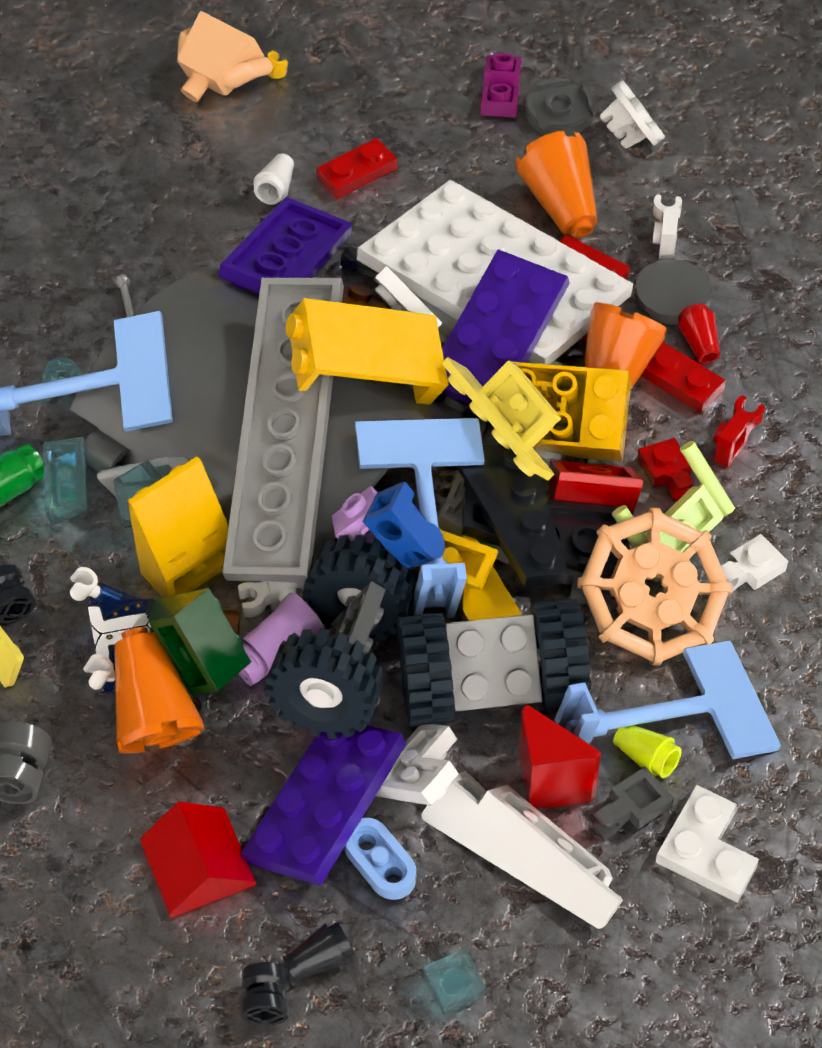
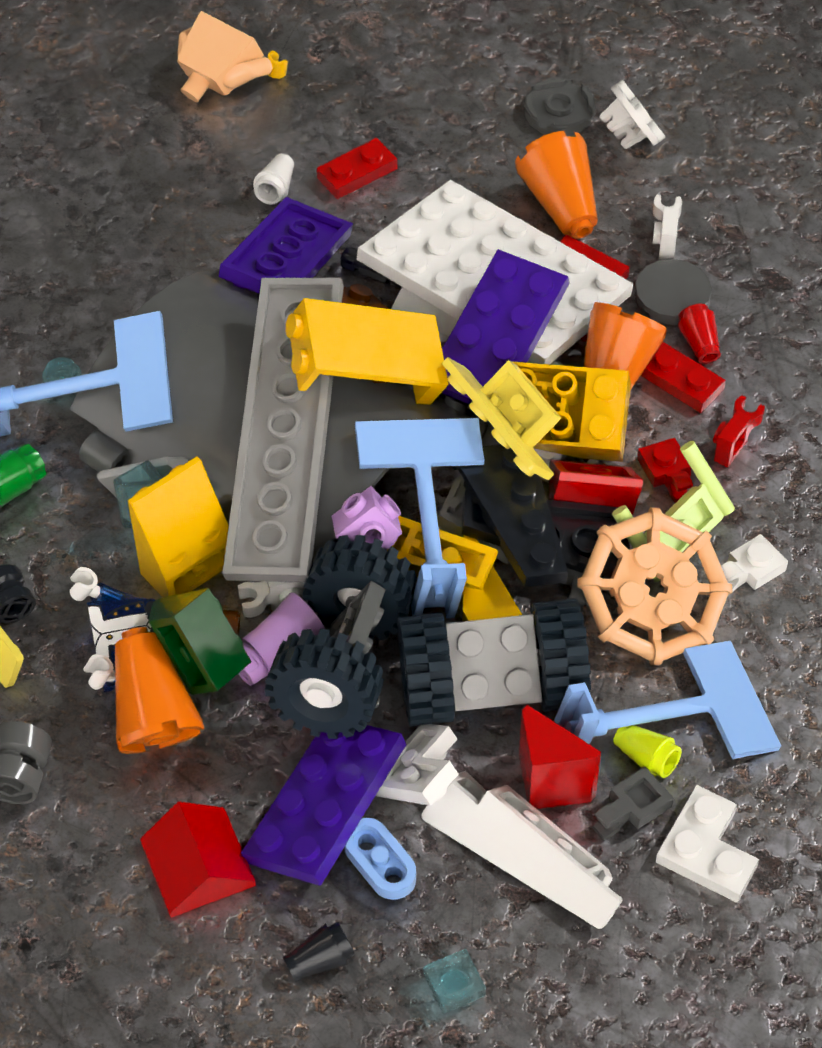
(64, 479): clear light blue slope -> none
(122, 281): light grey hinge -> none
(265, 993): black wheel -> none
(393, 290): white plate -> none
(403, 528): blue leg -> none
(501, 85): magenta slope -> none

